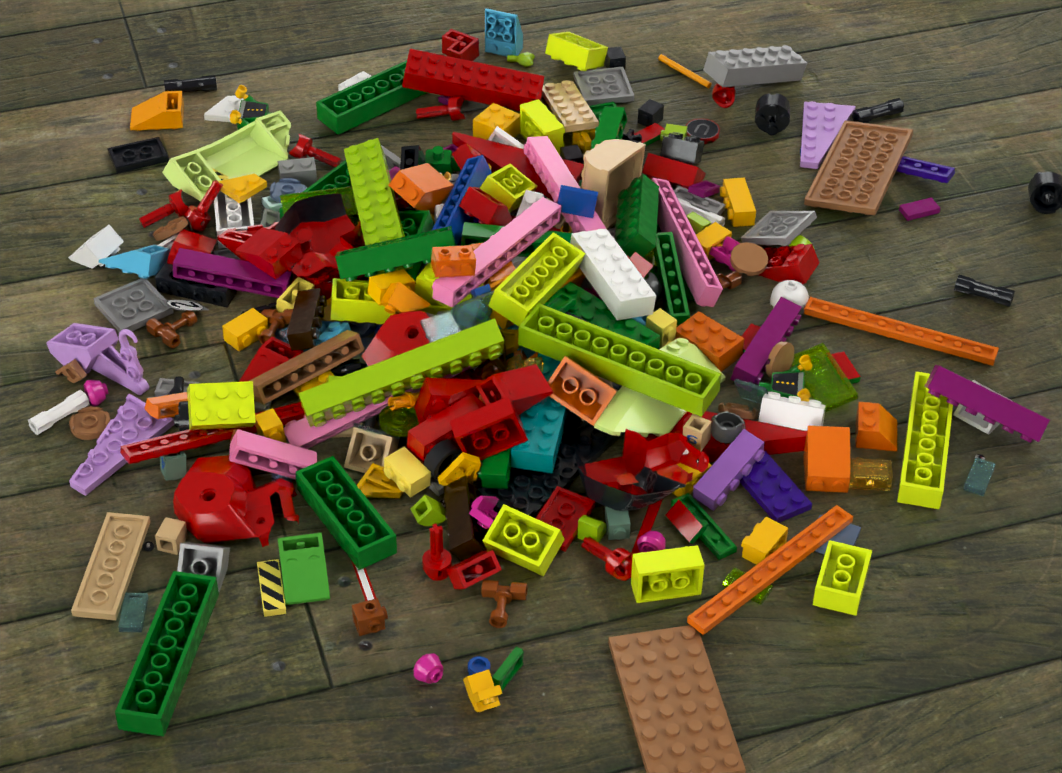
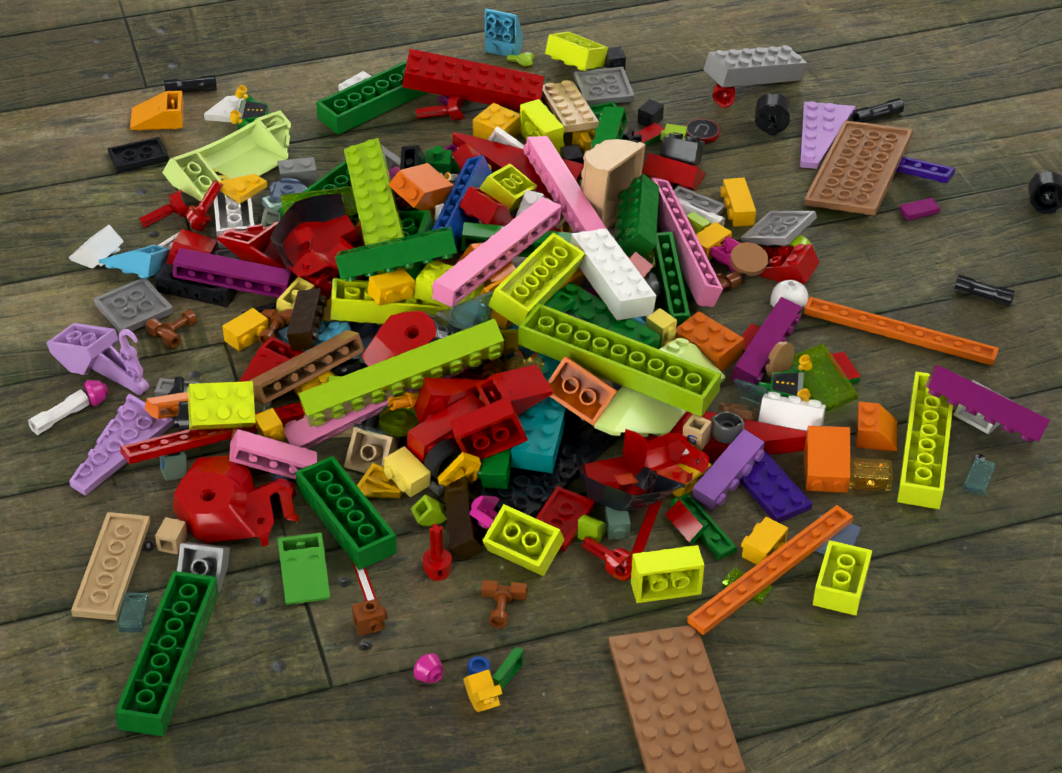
(73, 371): medium nougat tile -> none
(89, 423): medium nougat tile -> none
(170, 229): medium nougat tile -> none
(184, 305): sticker -> none
(271, 251): red slope -> none
(271, 588): light yellow tile -> none
(304, 148): red piece -> none
(402, 299): light orange slope -> none
(440, 326): clear light blue piece -> none
(453, 261): orange brick -> none
(460, 45): red brick -> none
(473, 569): red brick -> none
(481, 290): blue tile -> none
(577, 201): blue slope -> none
(651, 542): dark pink cone -> none
(685, 71): light orange bar -> none
(704, 189): magenta tile -> none

